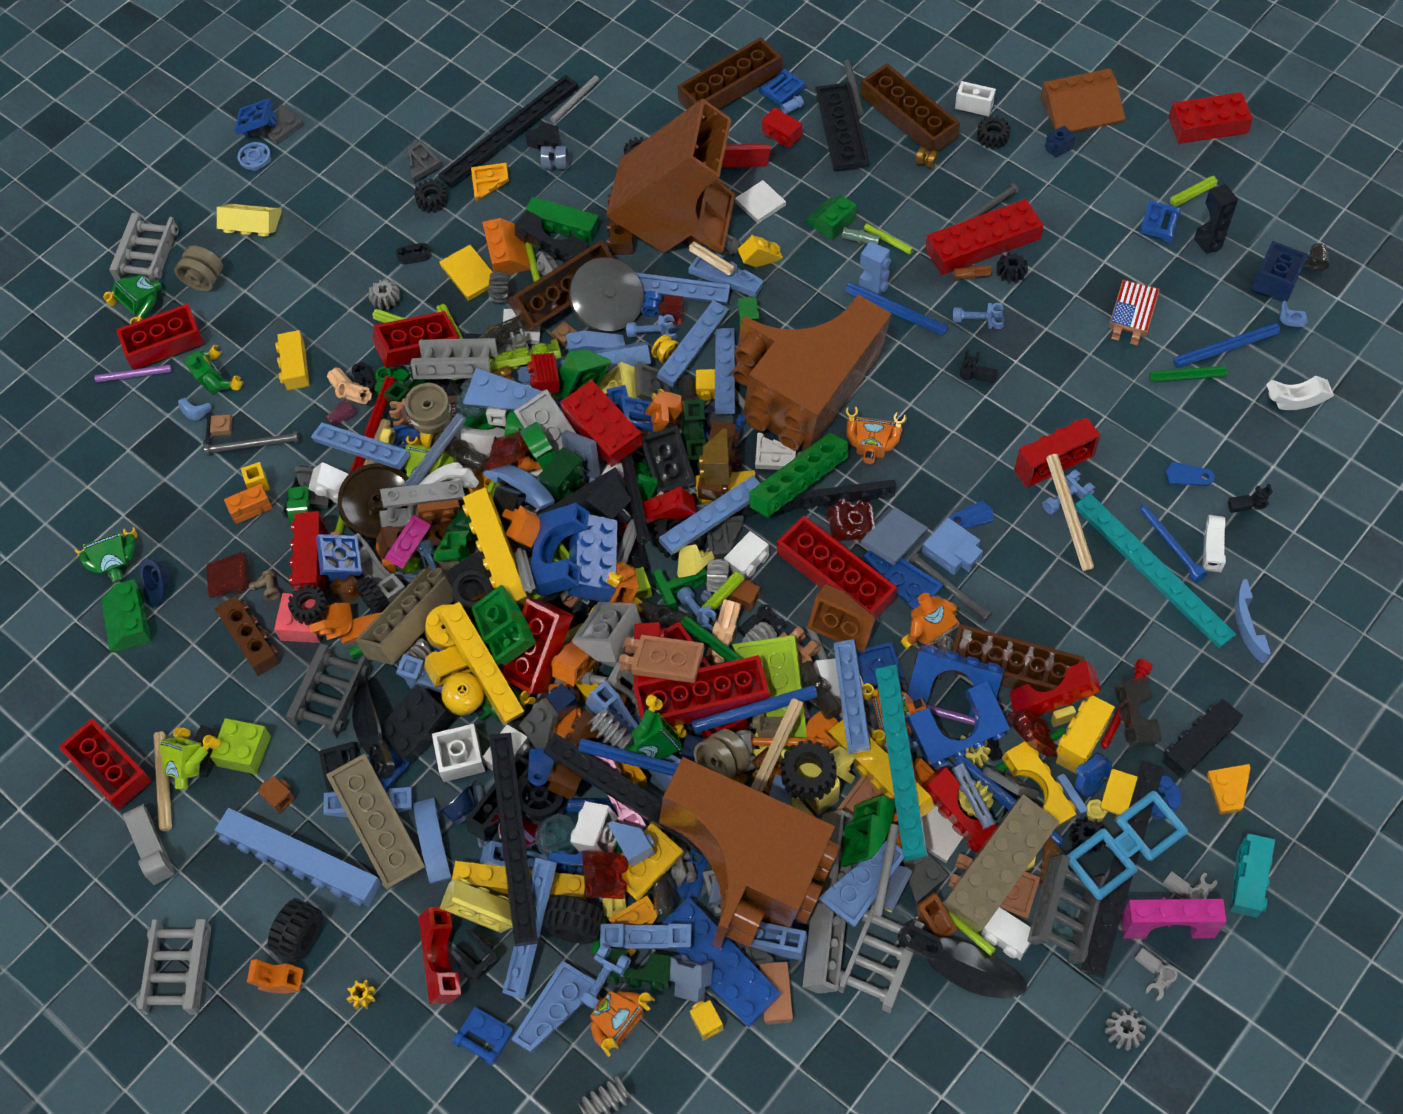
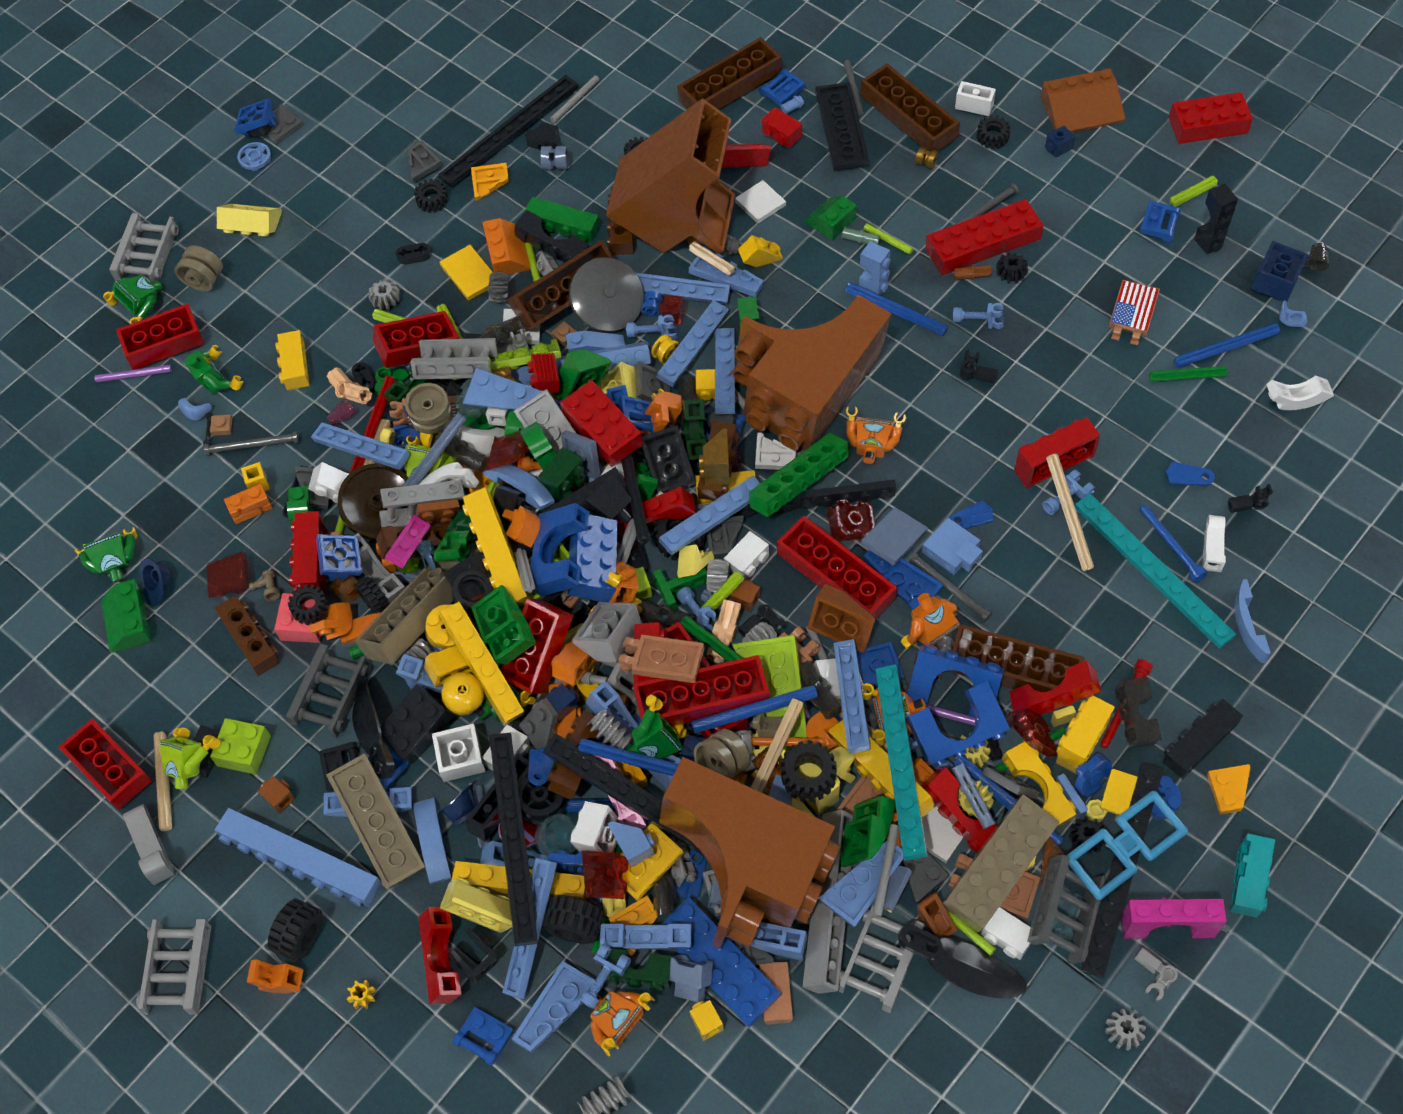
(1183, 888): light grey bar -> none

